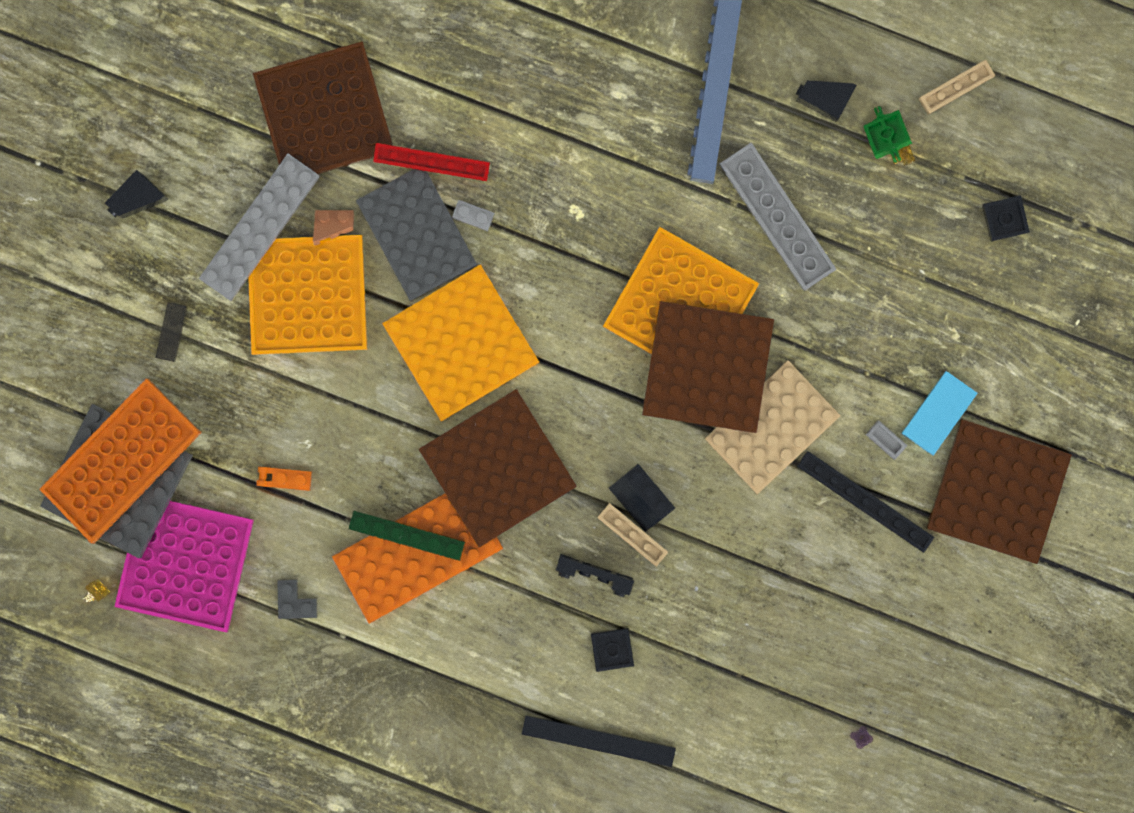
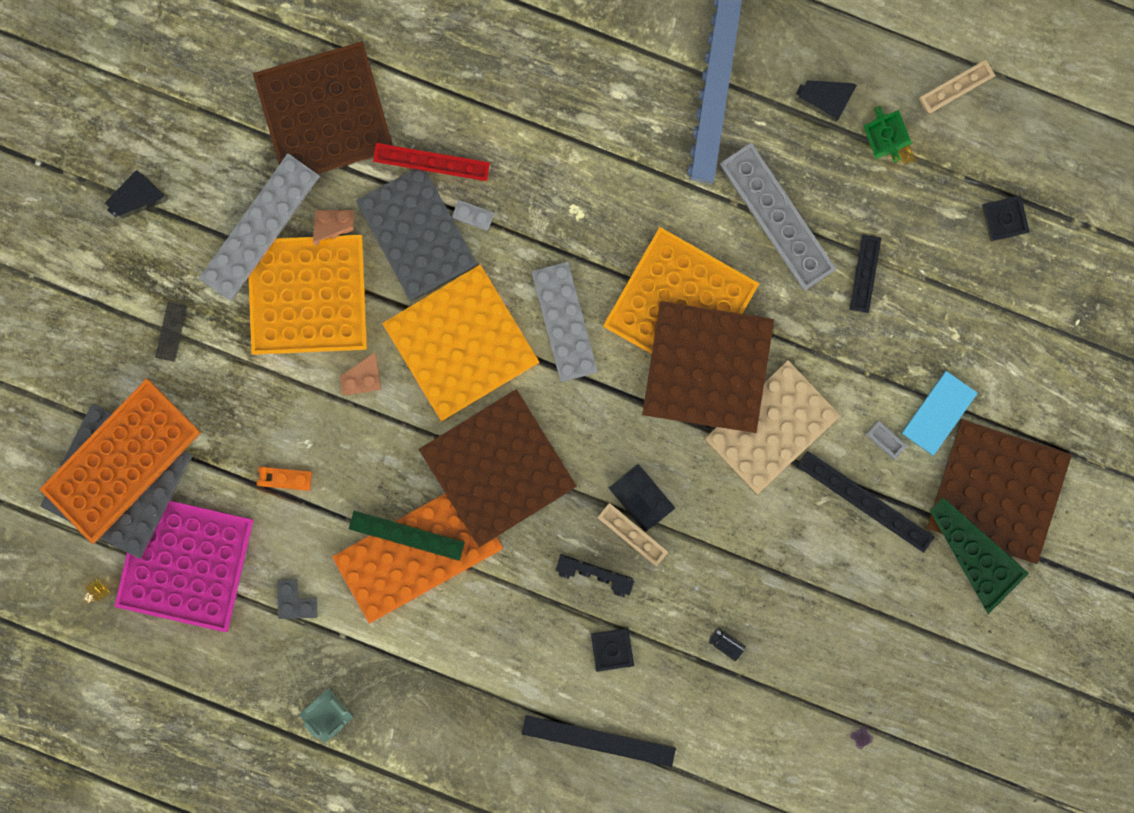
(325, 716): none -> sand green panel
(362, 377): none -> nougat wing
(564, 322): none -> light grey plate
(726, 644): none -> black piece
(865, 273): none -> black tile
(982, 560): none -> dark green wing

